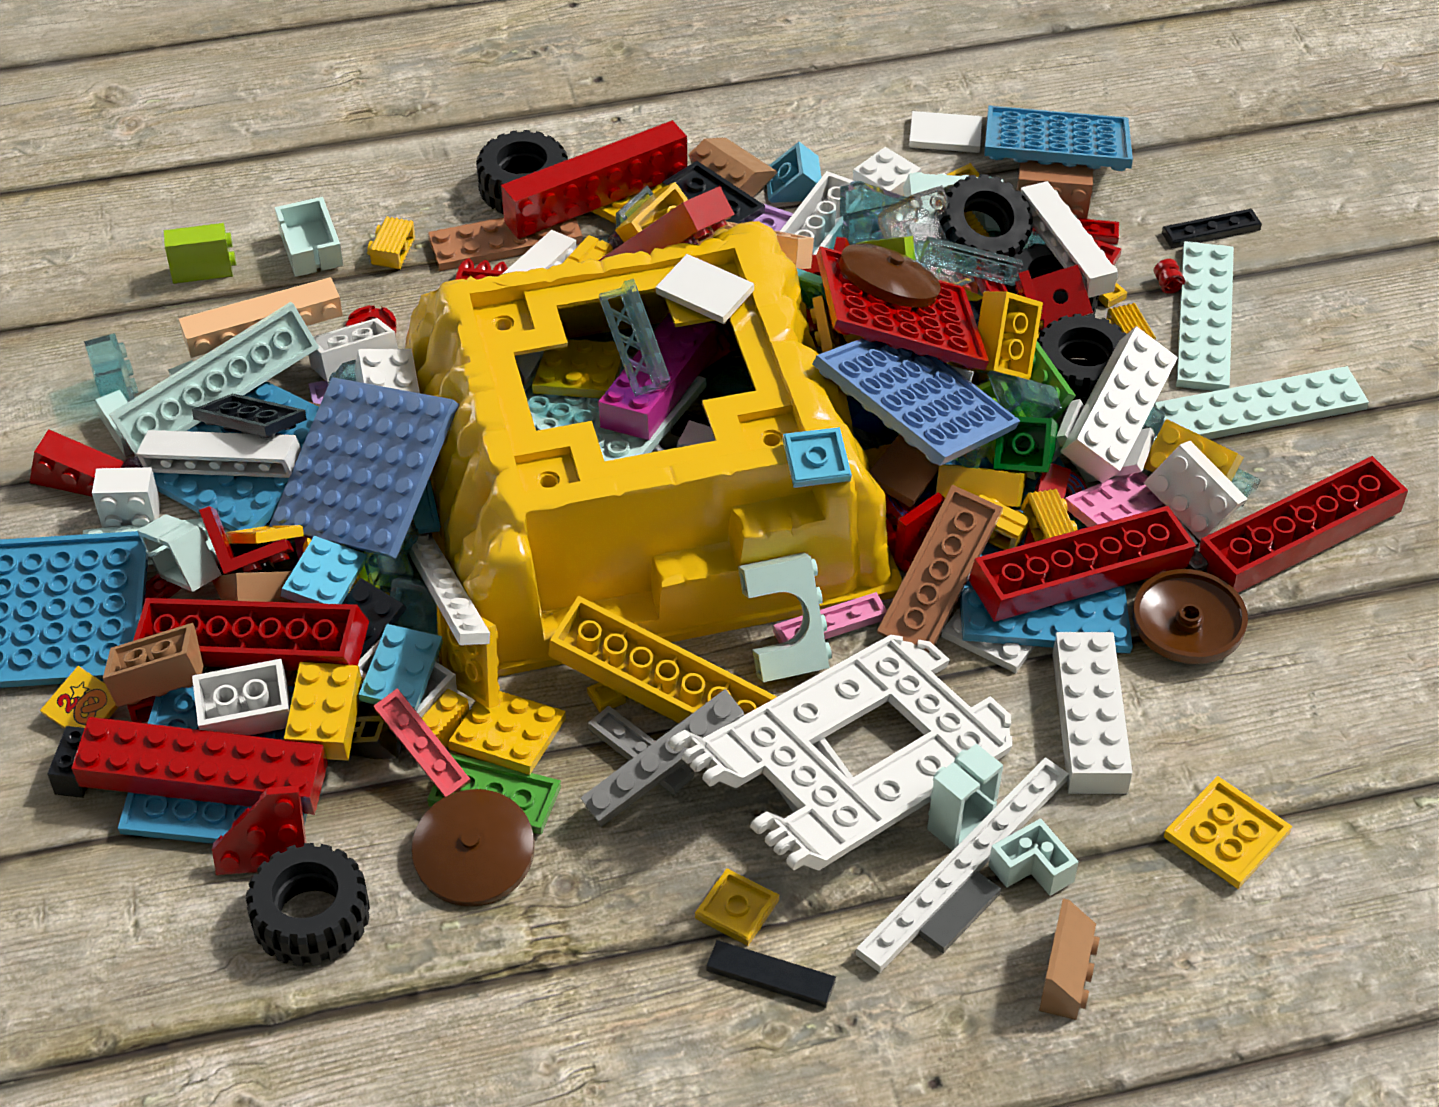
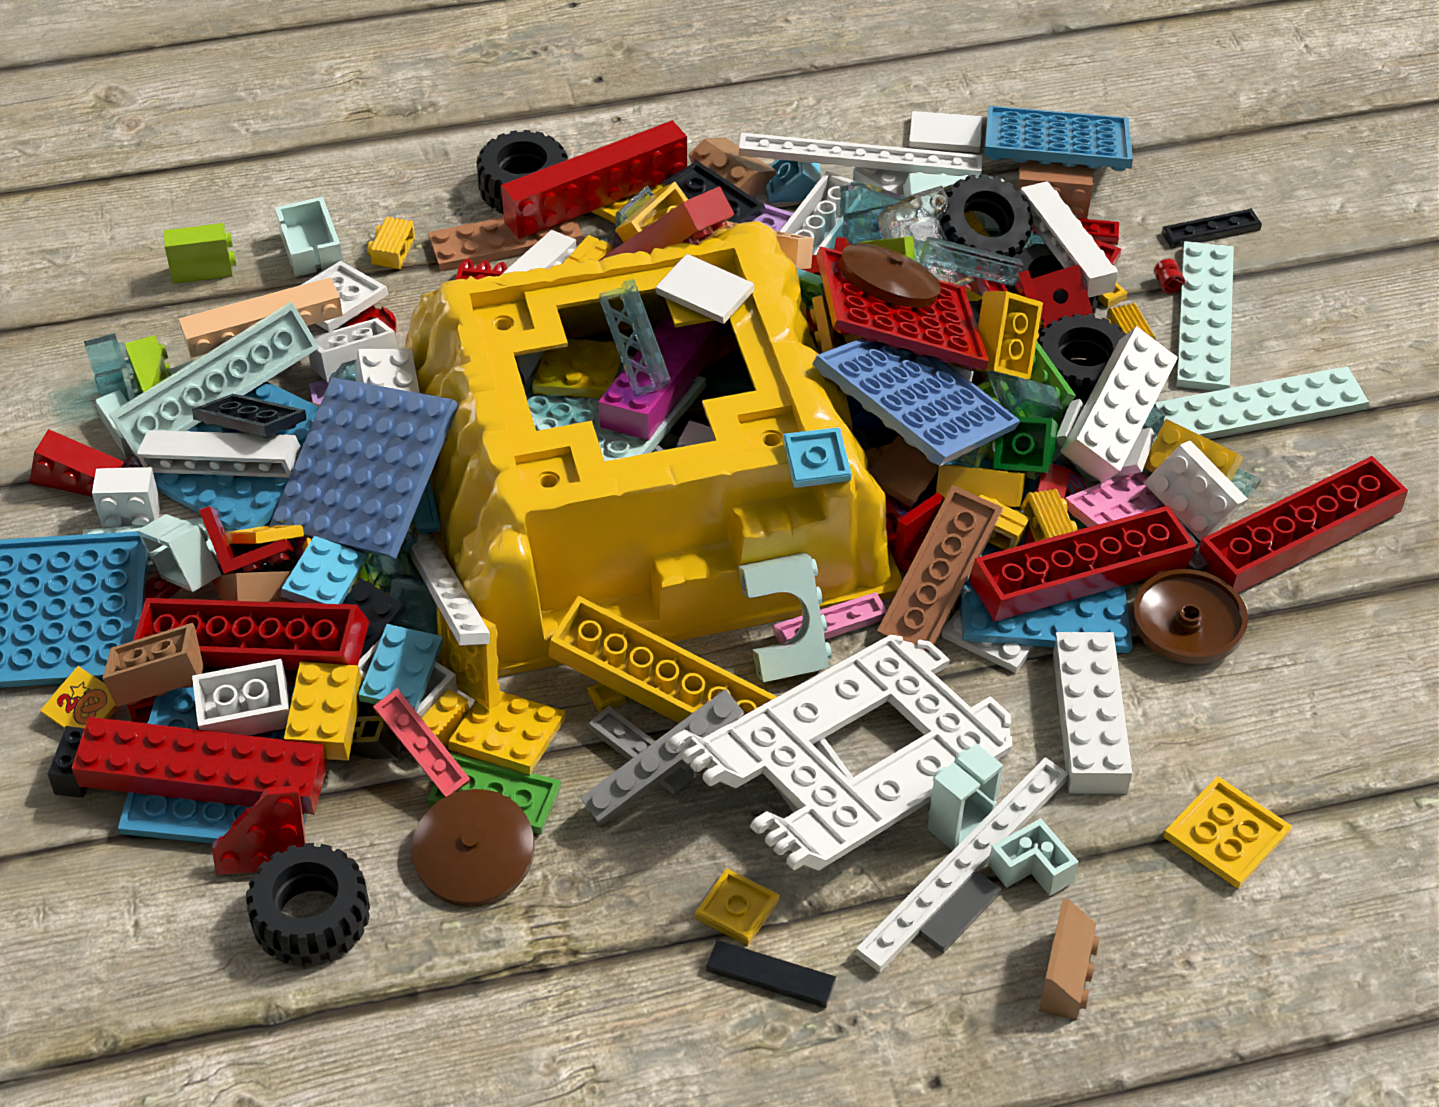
(147, 362): none -> lime slope
(355, 291): none -> white plate
(859, 155): none -> white plate

